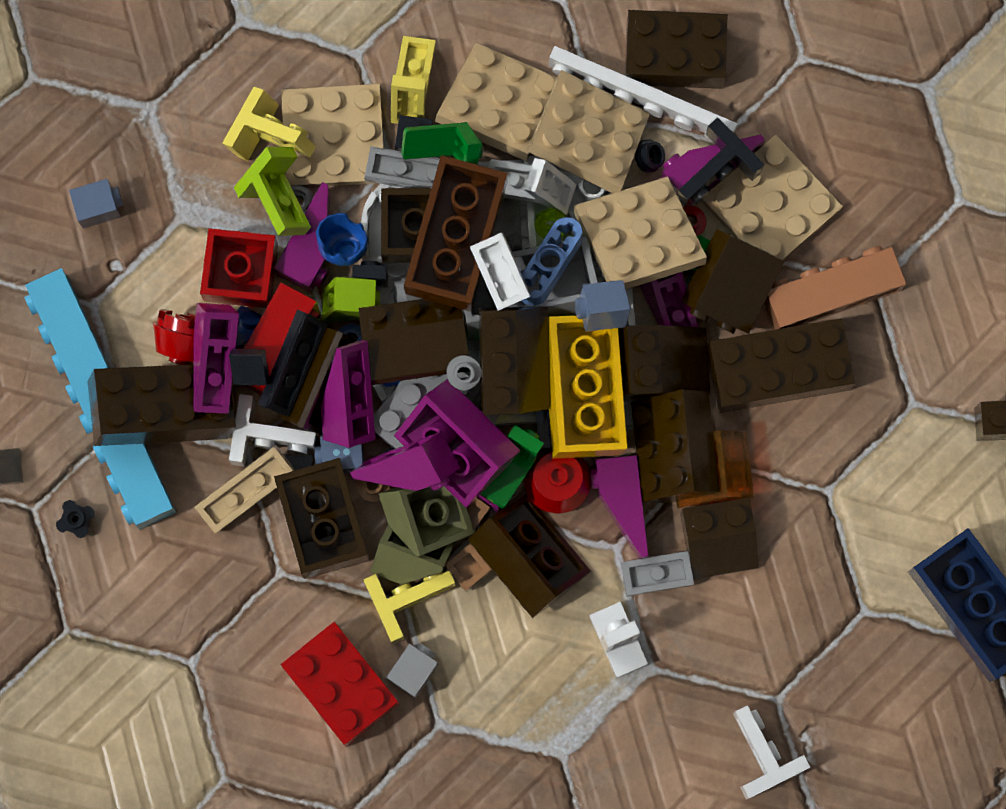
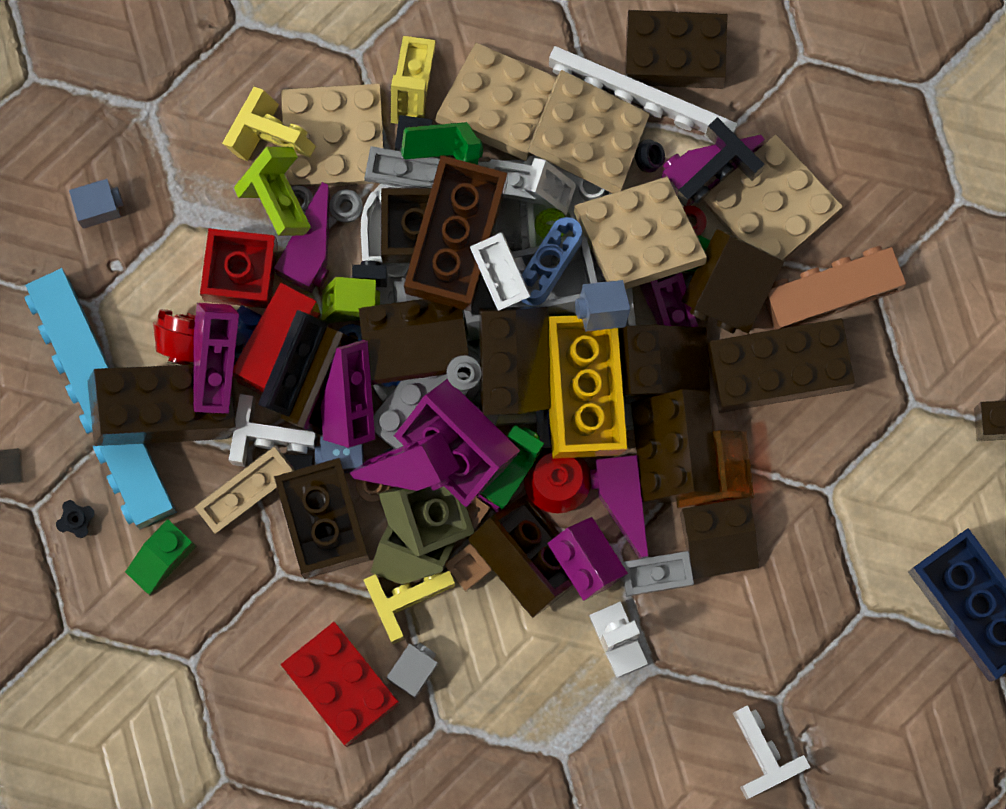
(159, 557): none -> green slope
(249, 367): black tile -> none
(341, 240): blue hair -> none
(346, 196): none -> light grey plate
(587, 558): none -> magenta brick

